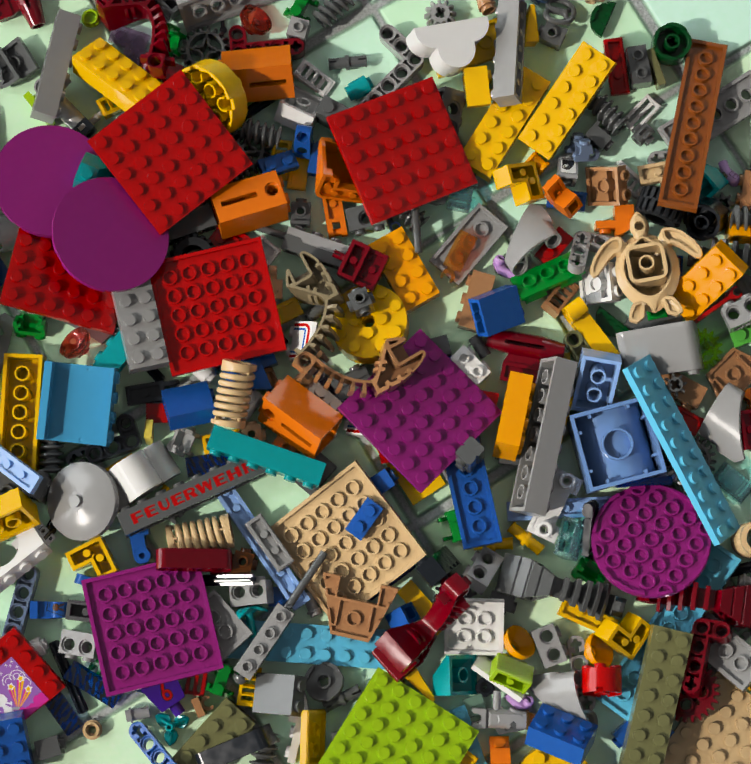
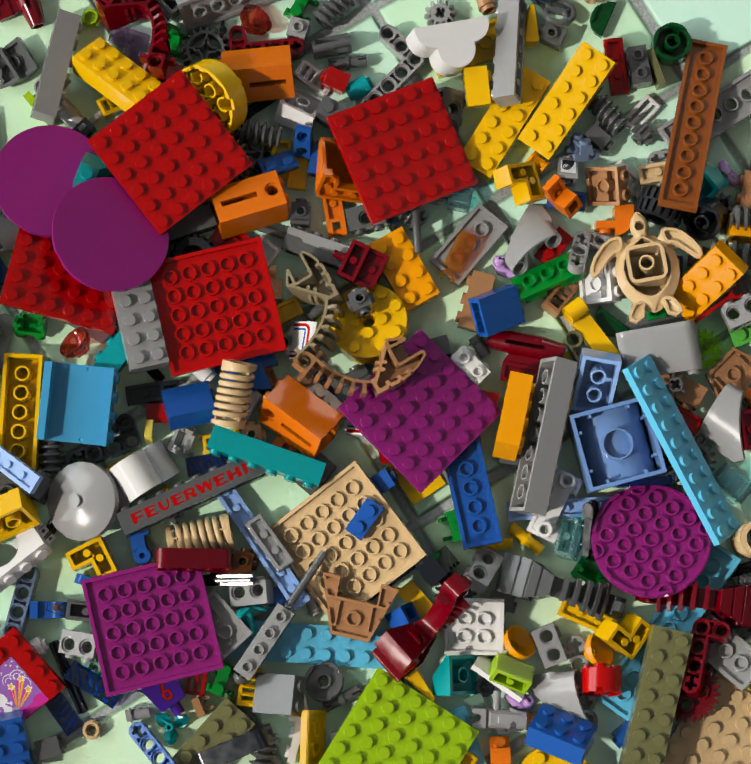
(331, 46): none -> dark grey tile
(334, 80): none -> red brick
(469, 455): dark grey brick -> none

